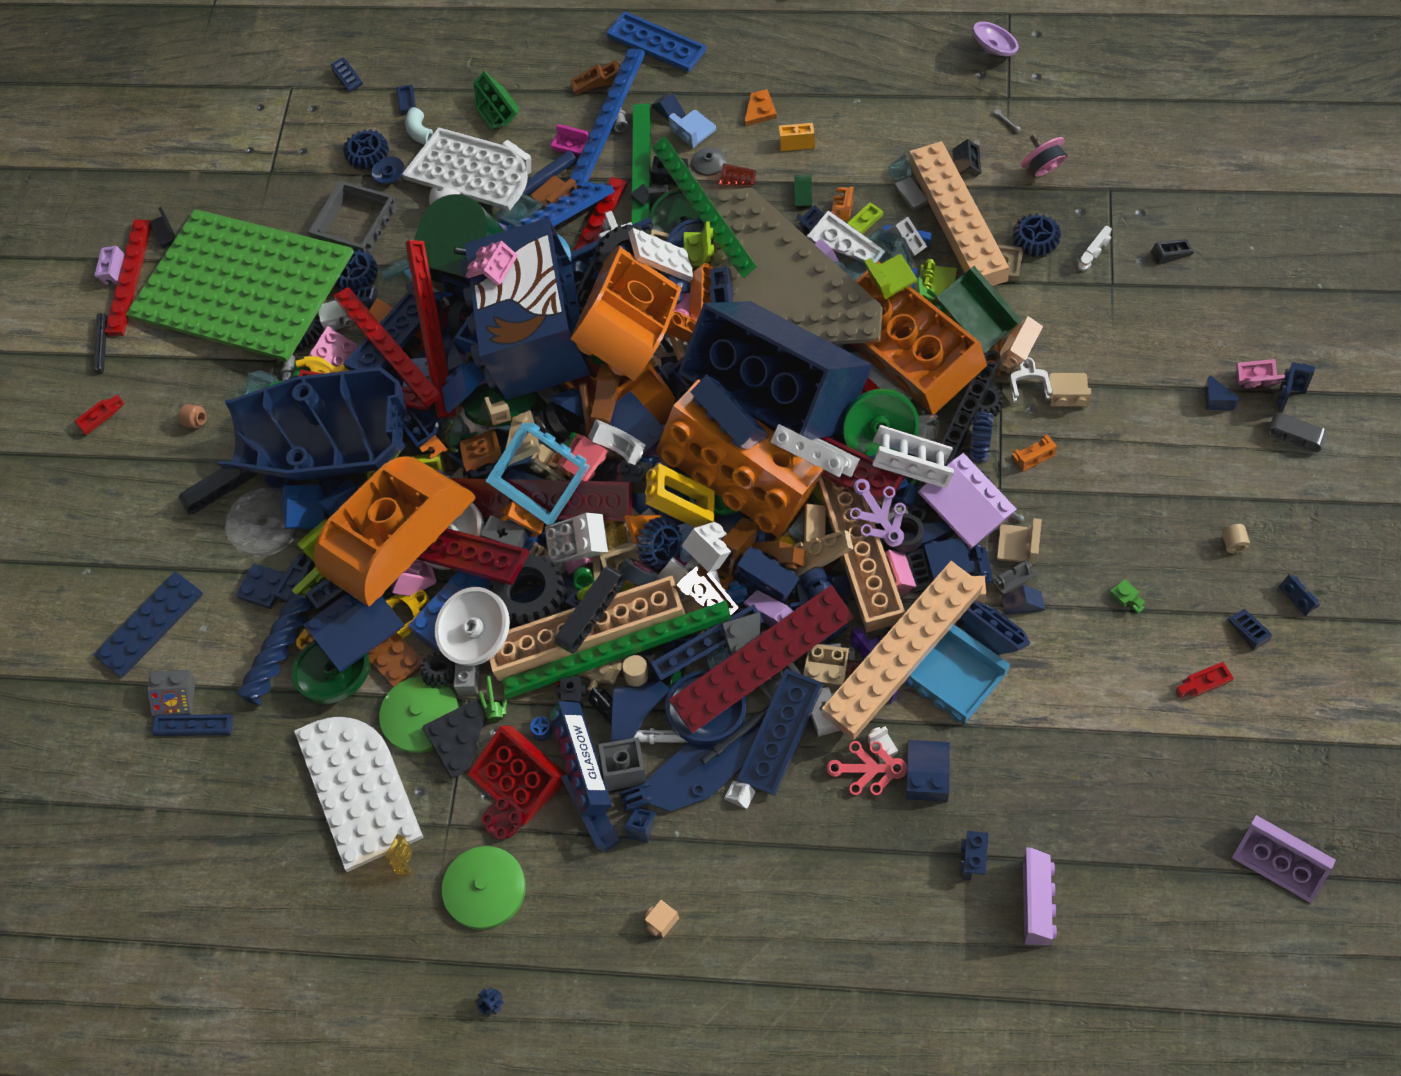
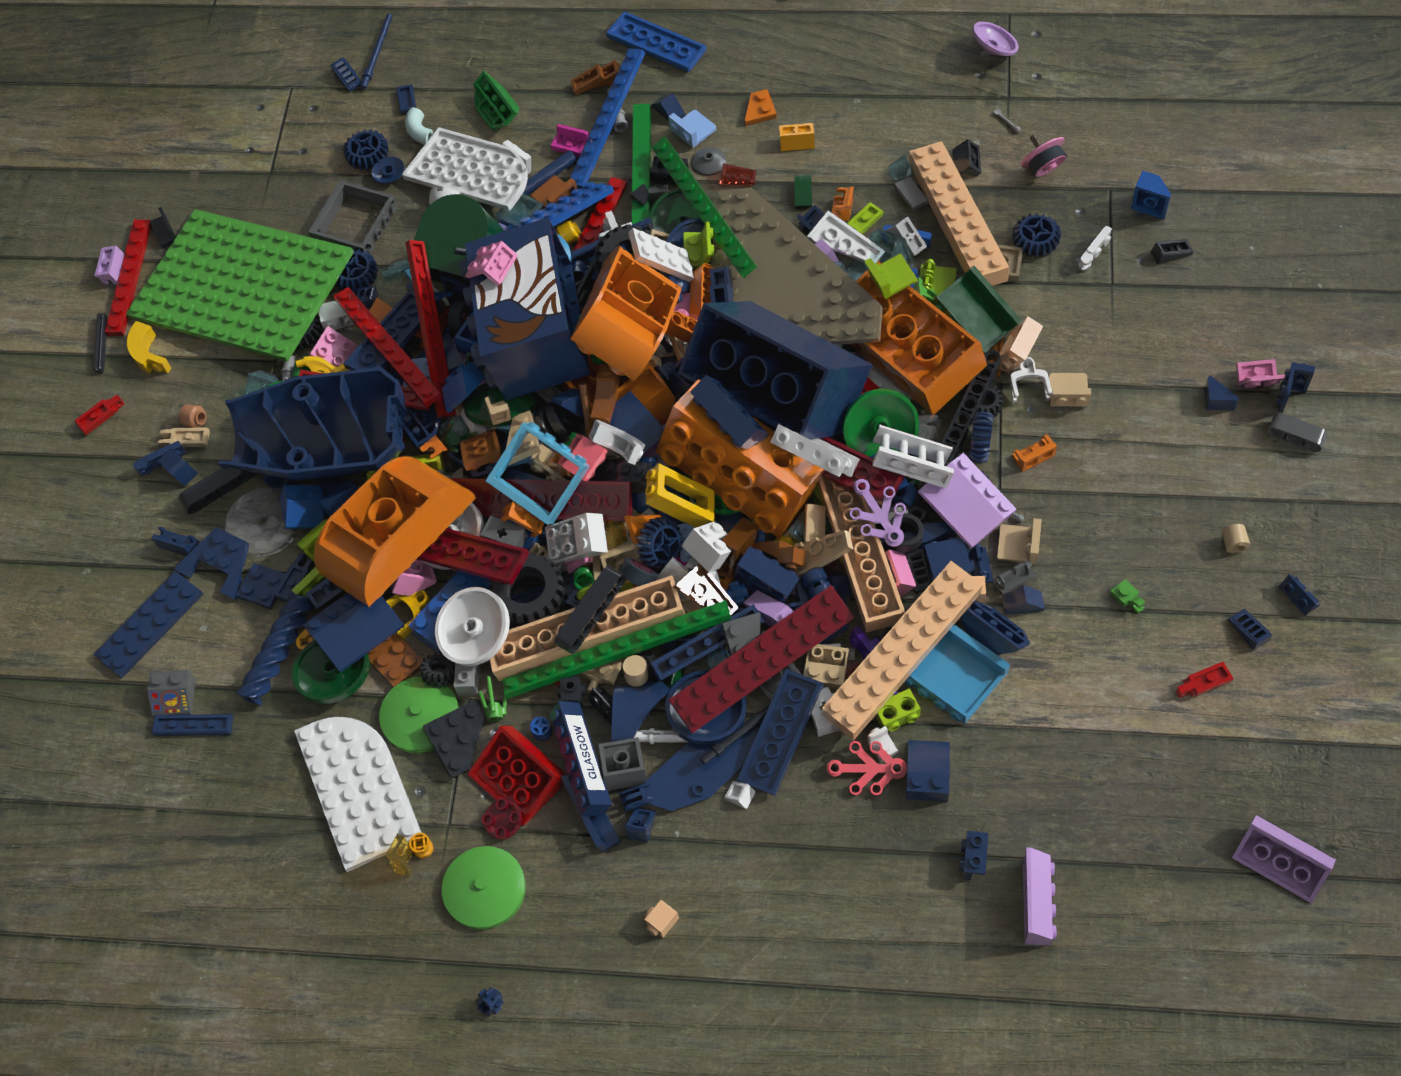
(138, 345): none -> yellow arch
(150, 461): none -> dark blue hinge
(175, 542): none -> dark blue hinge
(177, 466): none -> dark blue slope
(187, 436): none -> tan hinge
(221, 552): none -> dark blue wing
(368, 73): none -> dark blue bar
(424, 848): none -> light orange wheel
(569, 232): none -> yellow head
(900, 716): none -> lime brick
(1151, 195): none -> blue slope

